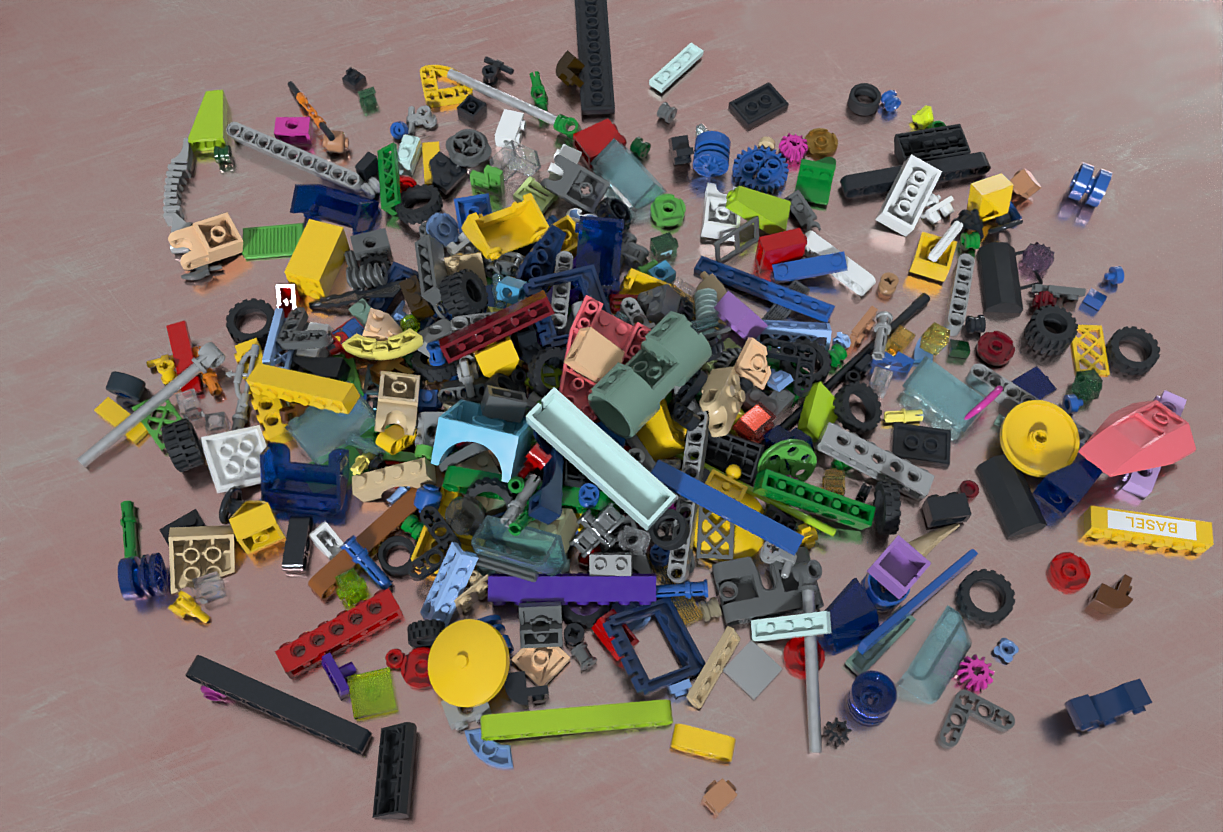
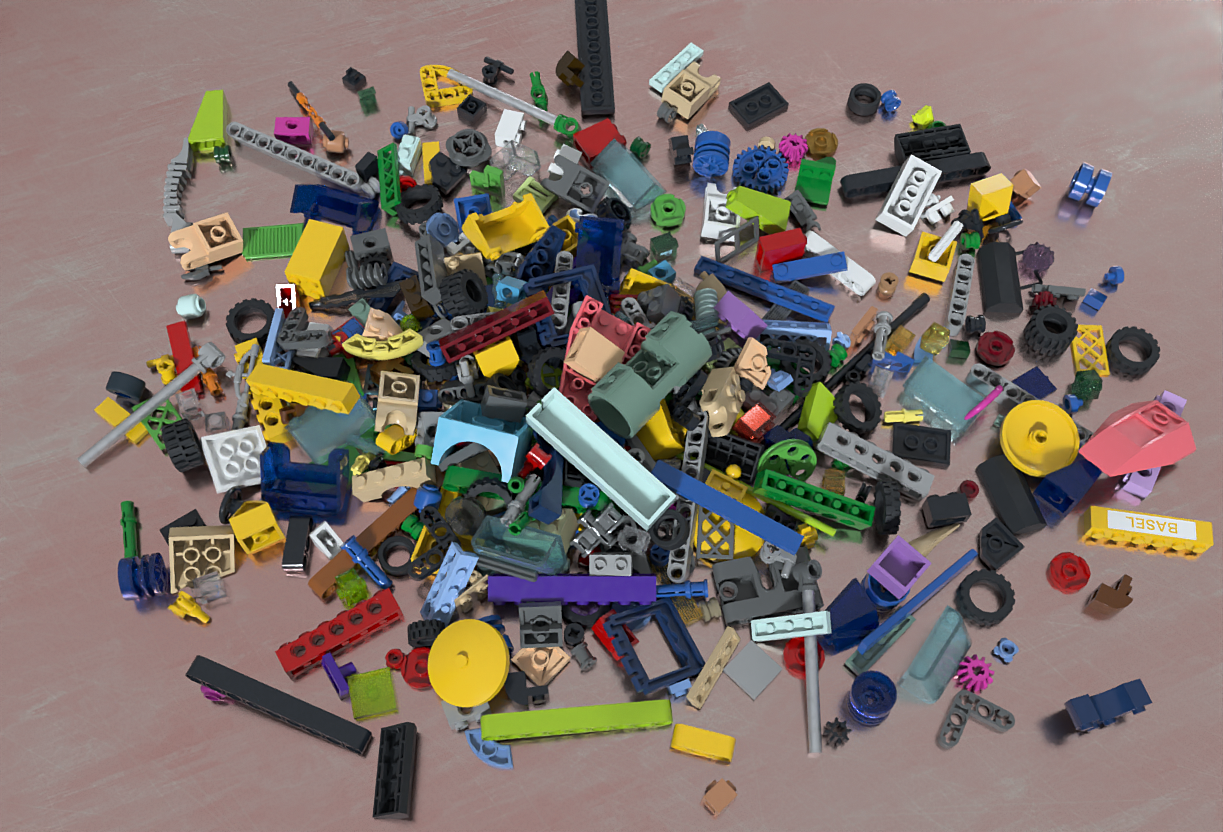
(191, 306): none -> light aqua head
(690, 90): none -> tan brick
(998, 544): none -> black plate

